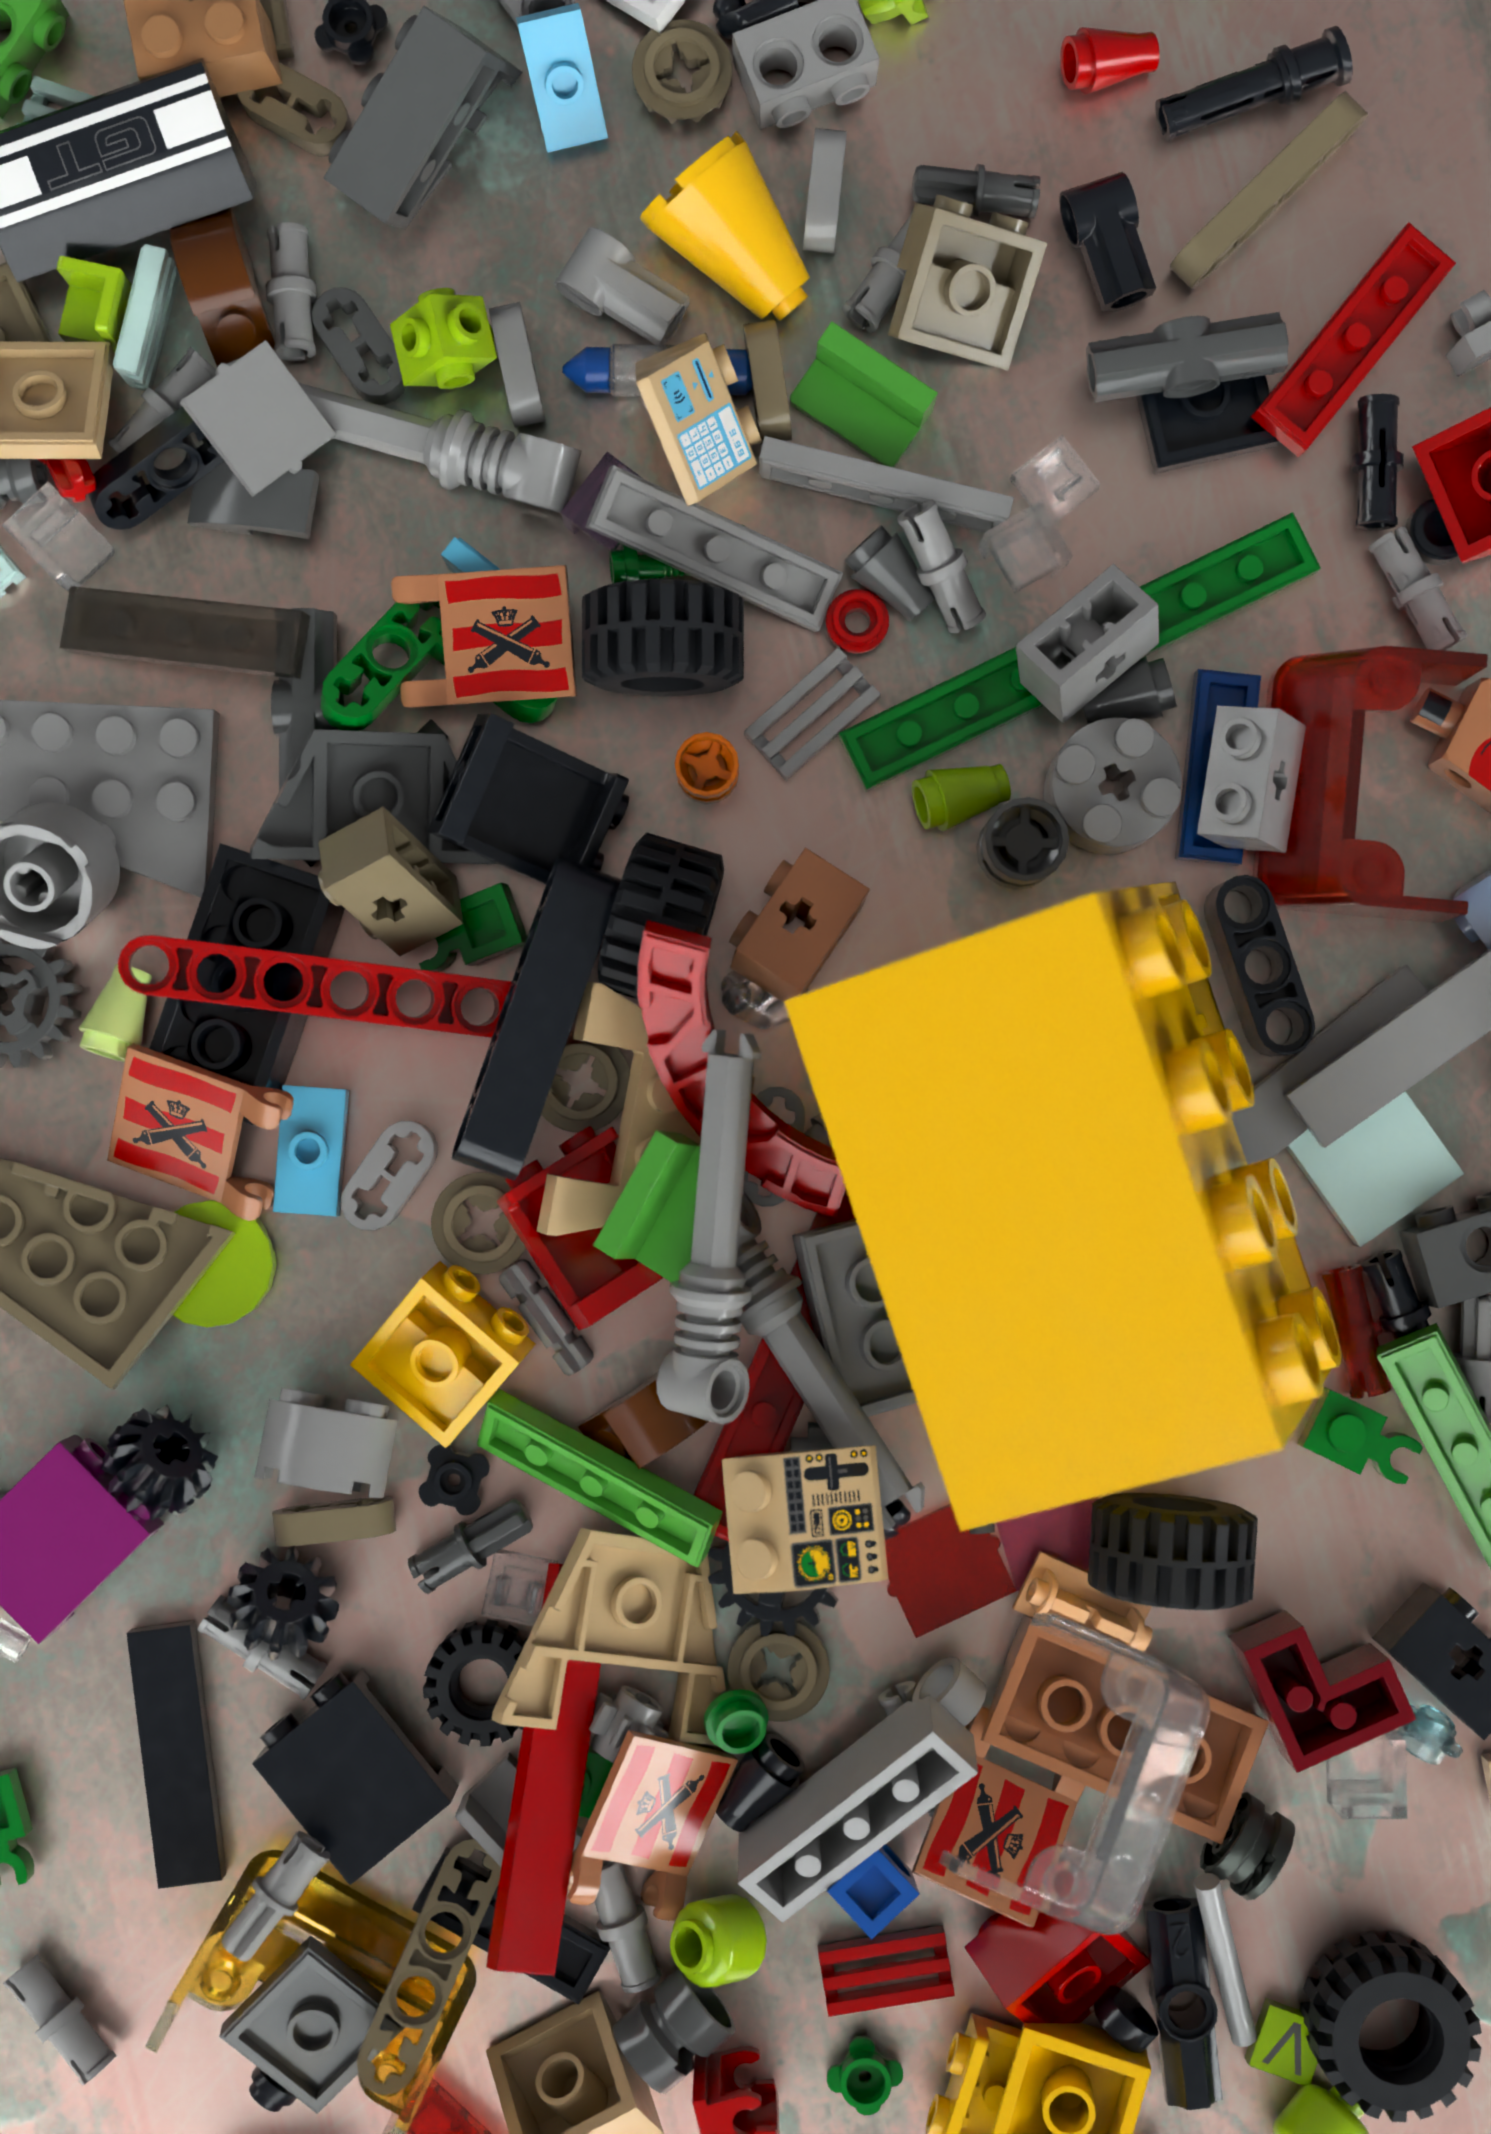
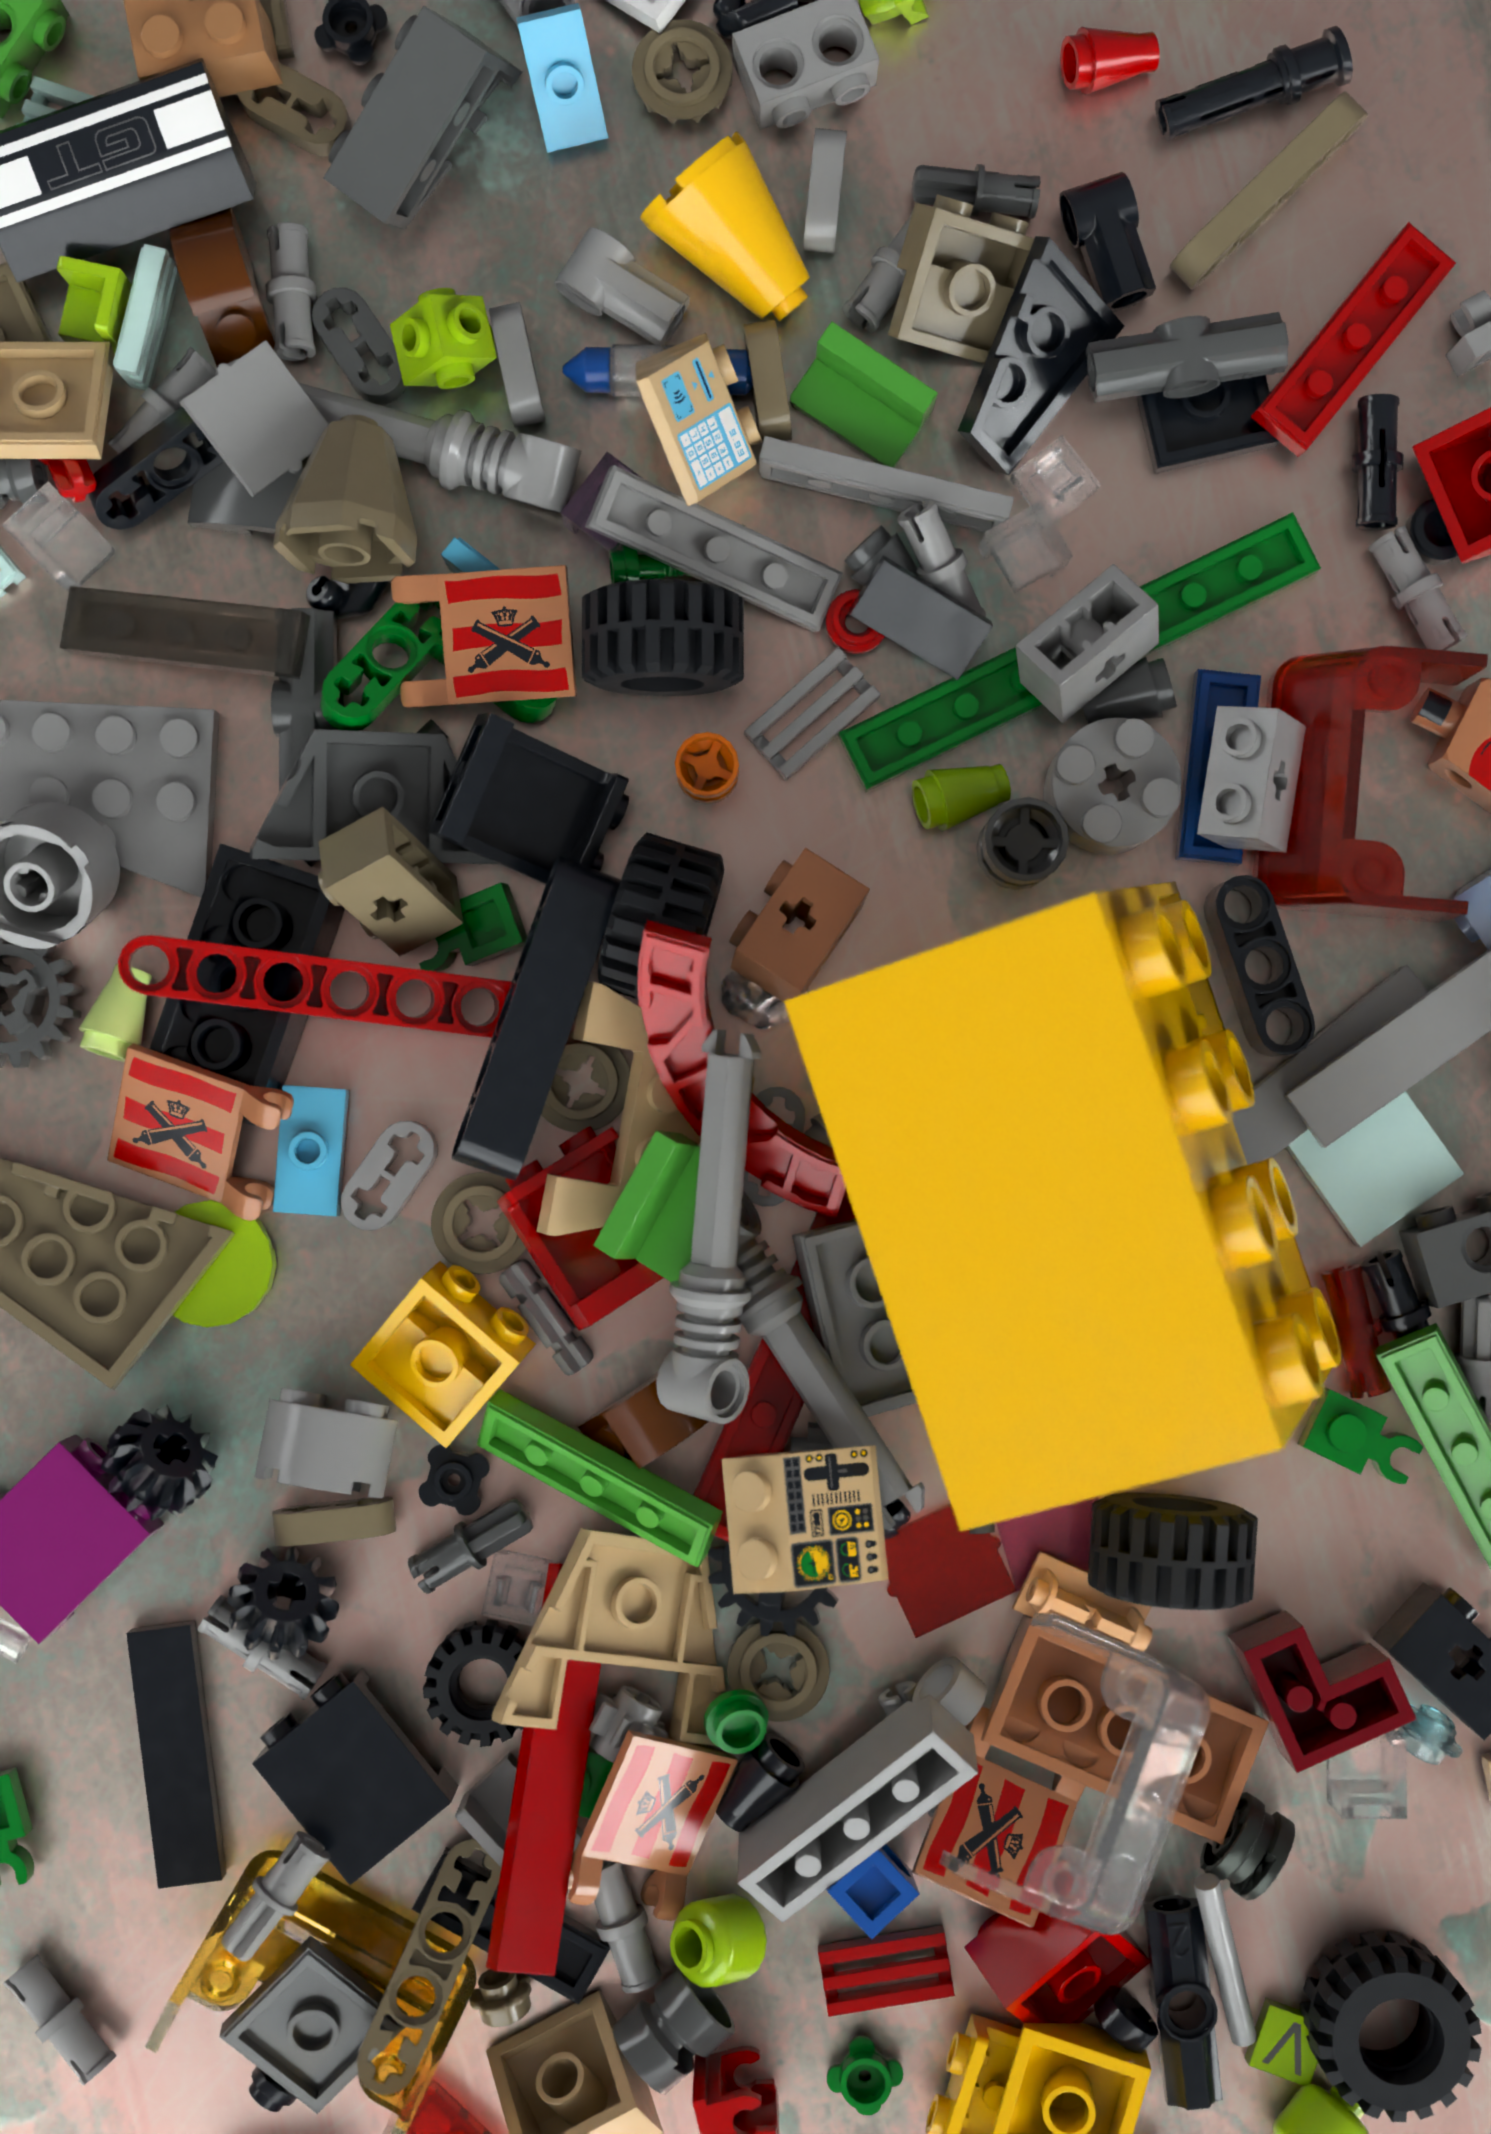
(344, 598): none -> black arm
(349, 507): none -> dark tan cone
(501, 1997): none -> dark tan plate
(920, 617): none -> black tile
(1035, 356): none -> black wing

